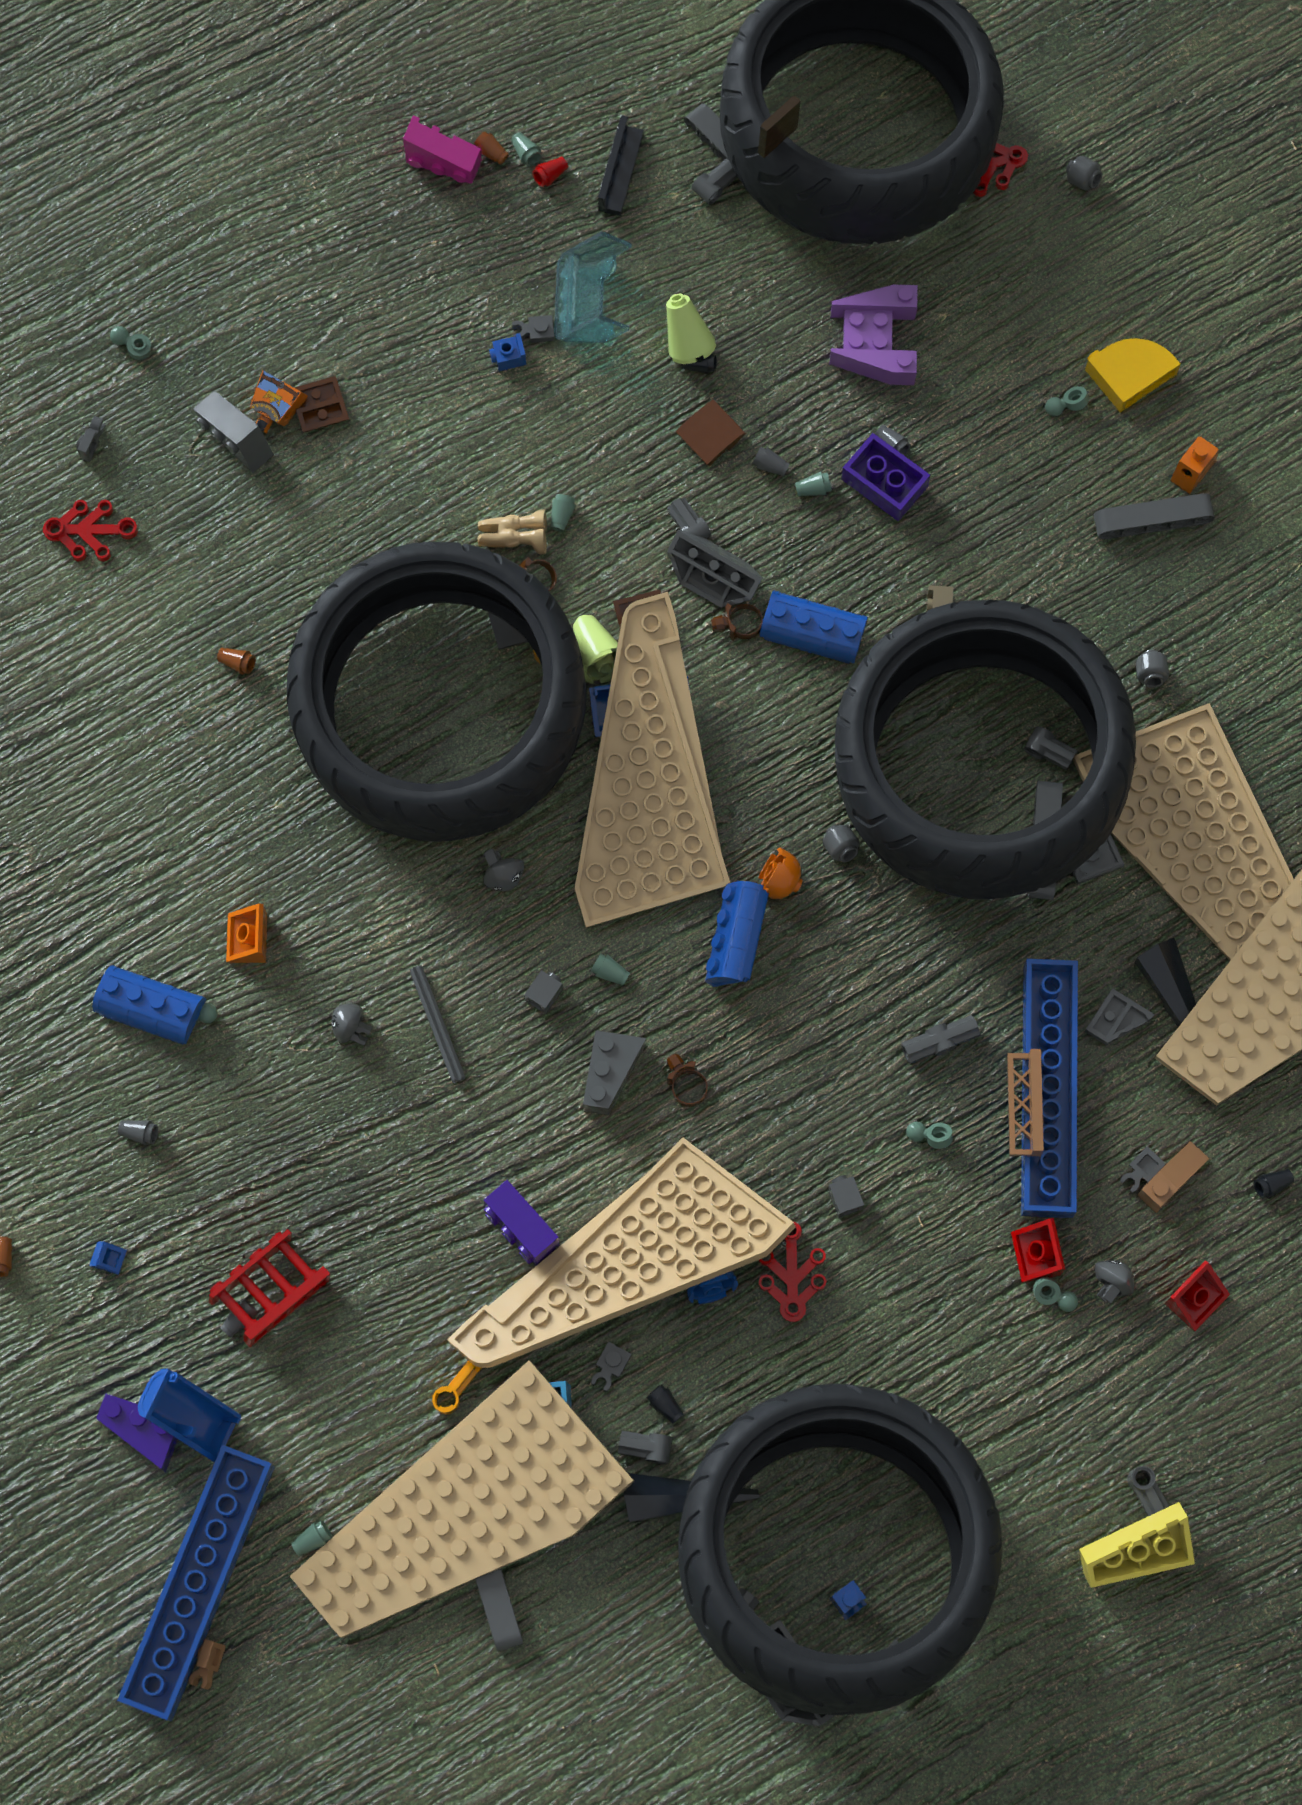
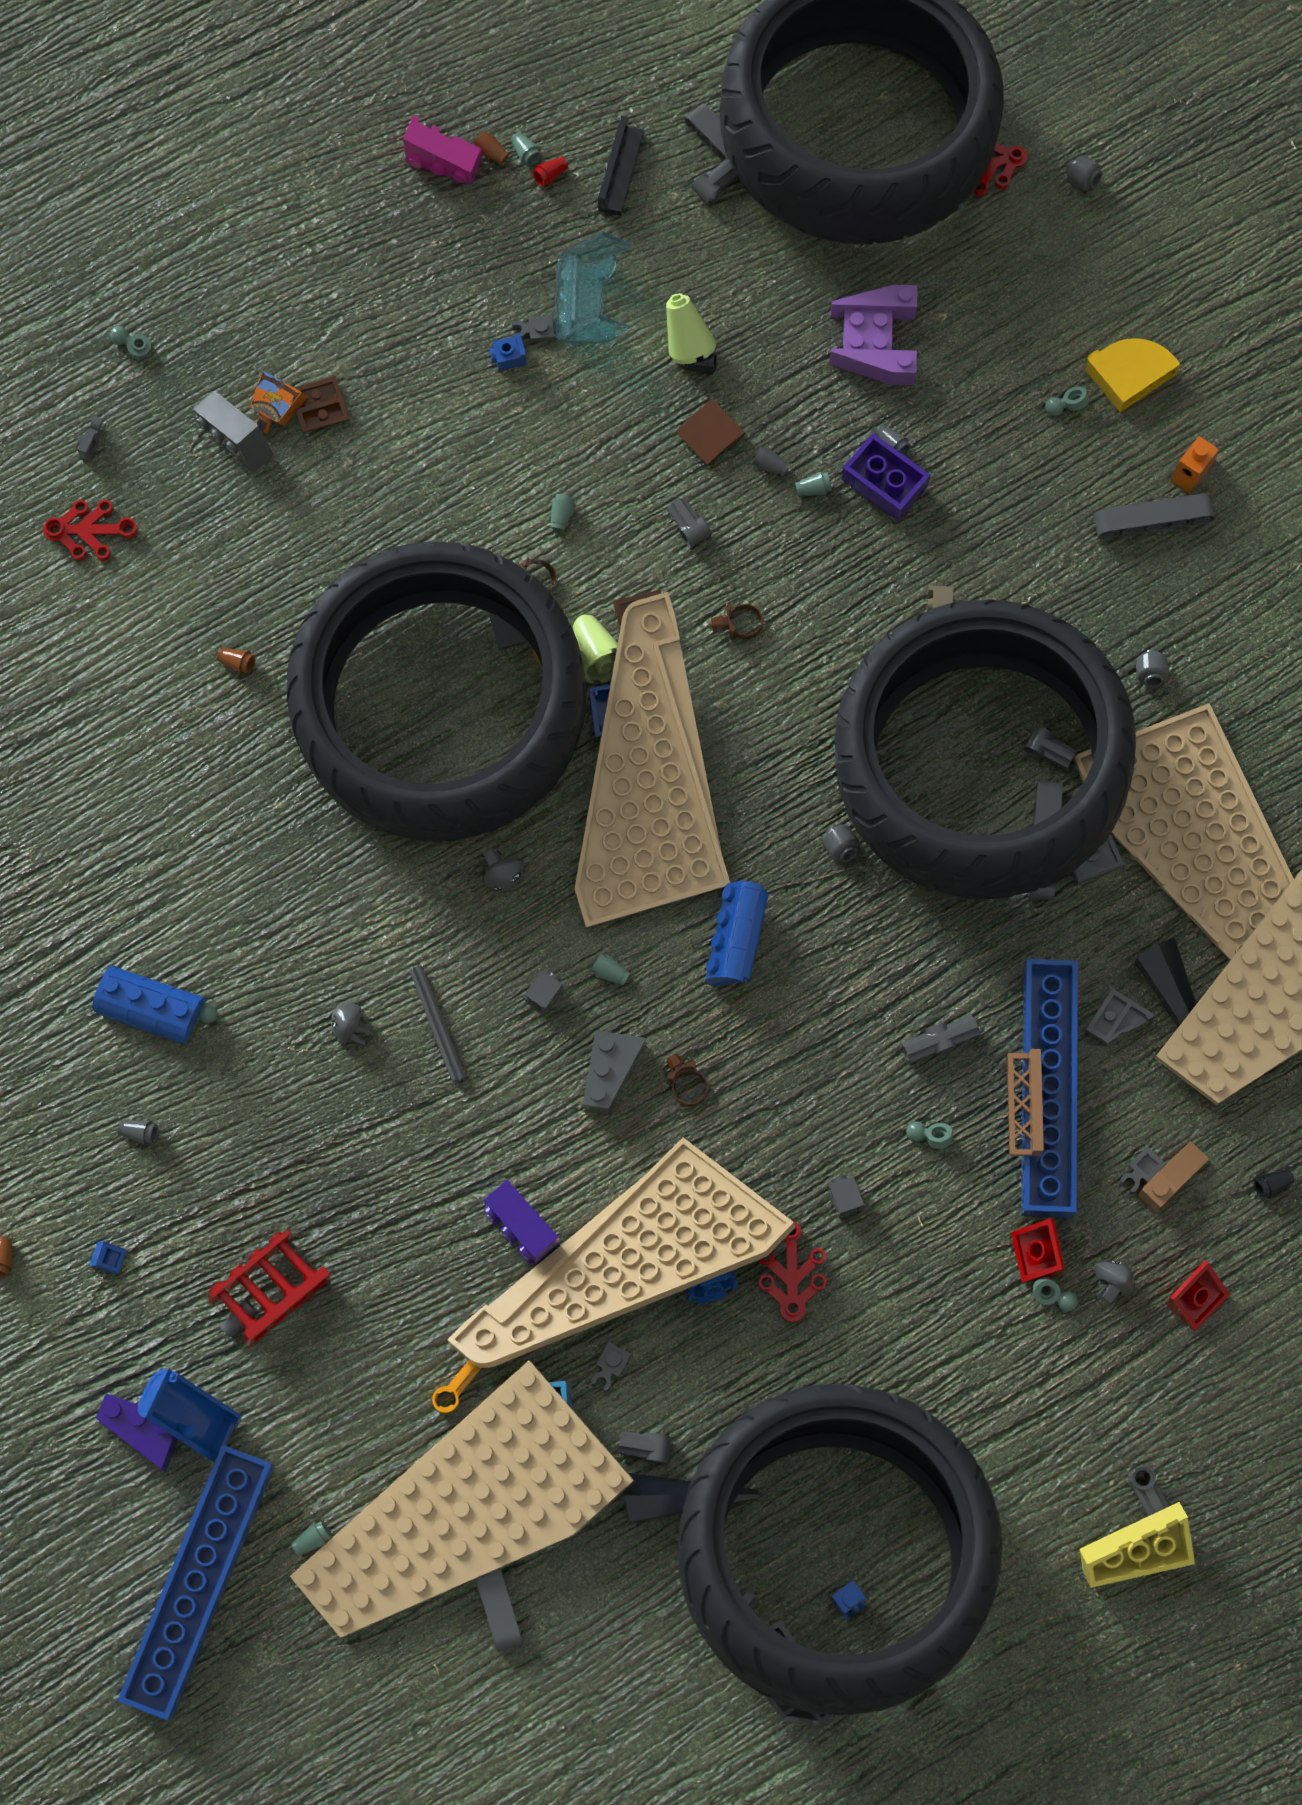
(209, 1661): medium nougat plate -> none
(247, 935): orange slope -> none
(509, 536): tan piece -> none
(665, 1403): black cone -> none
(712, 570): dark grey wedge -> none
(779, 126): dark brown tile -> none
(781, 875): orange cylinder -> none
(813, 627): blue container -> none

